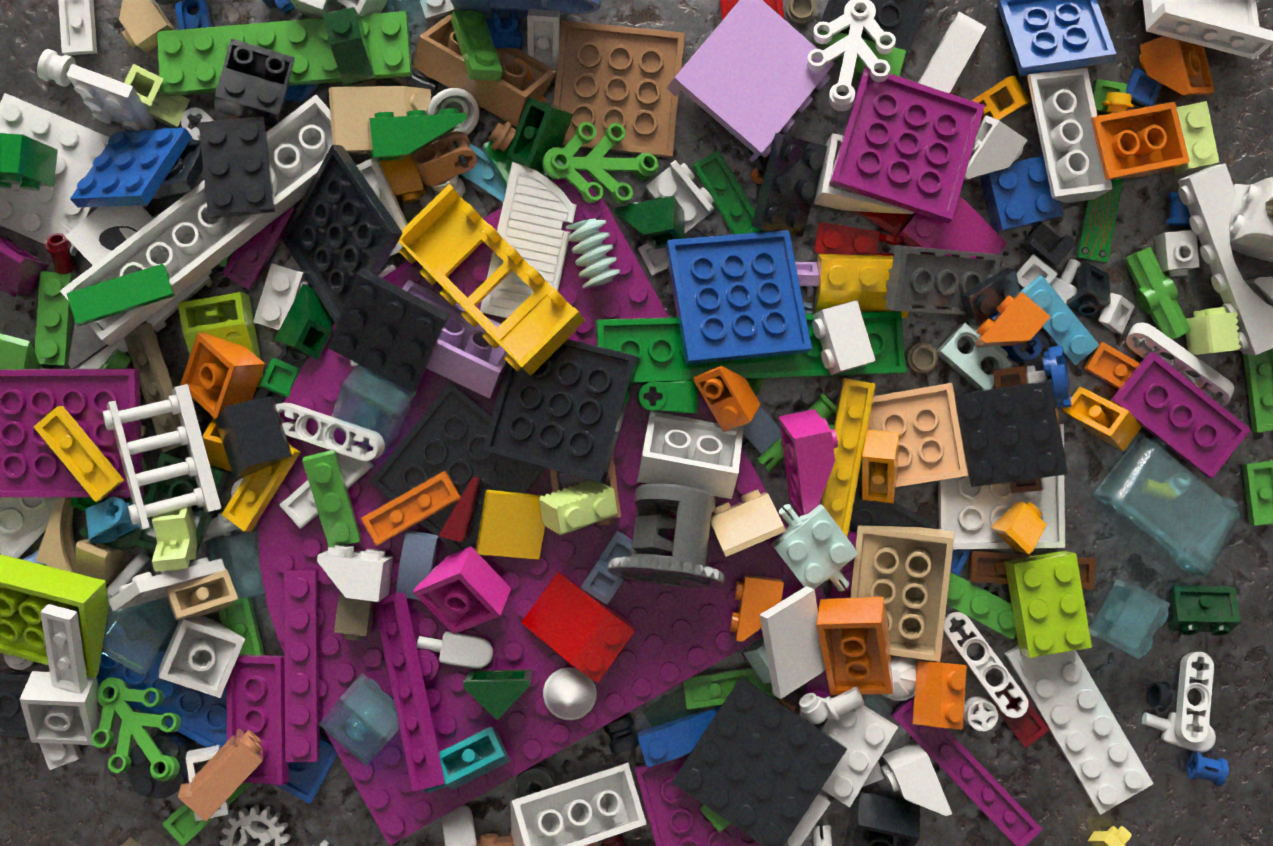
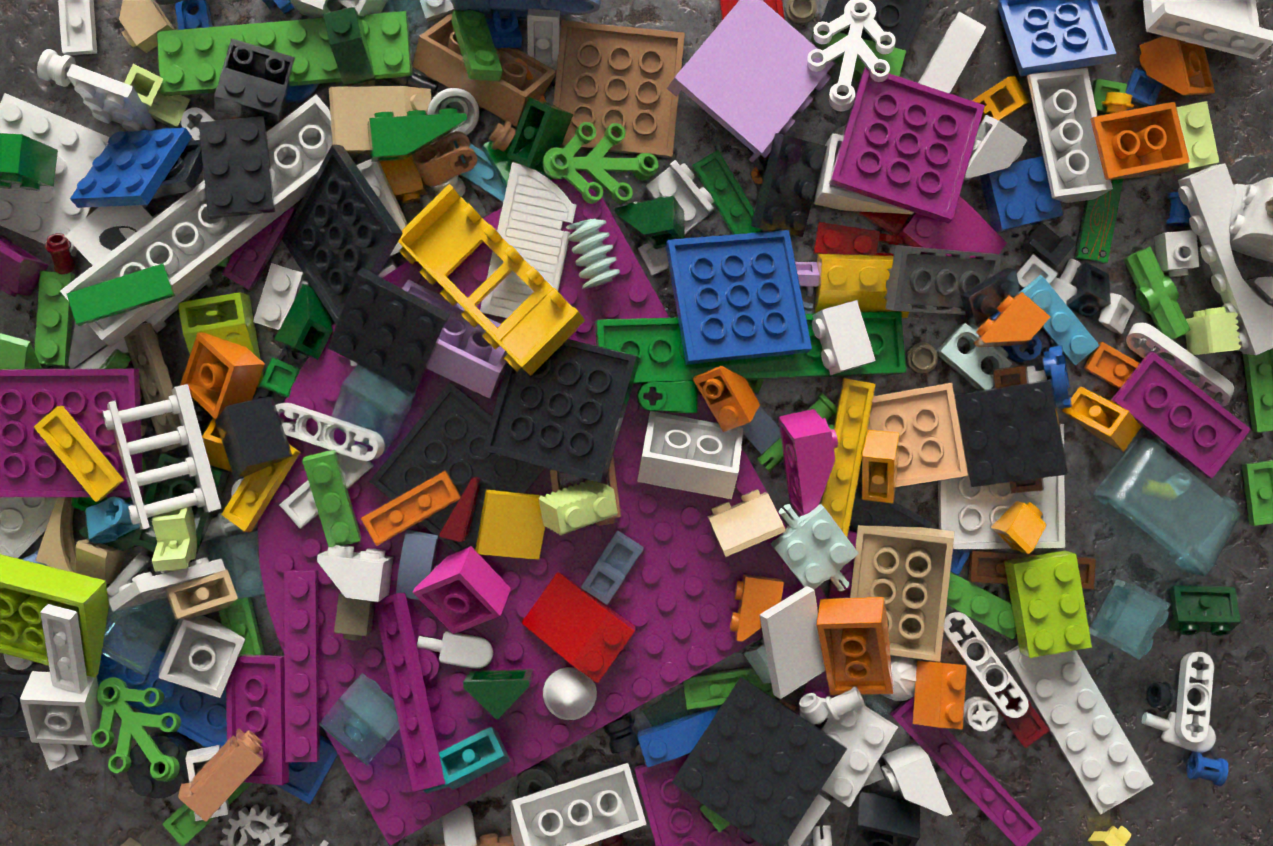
(651, 550): dark grey piece -> none

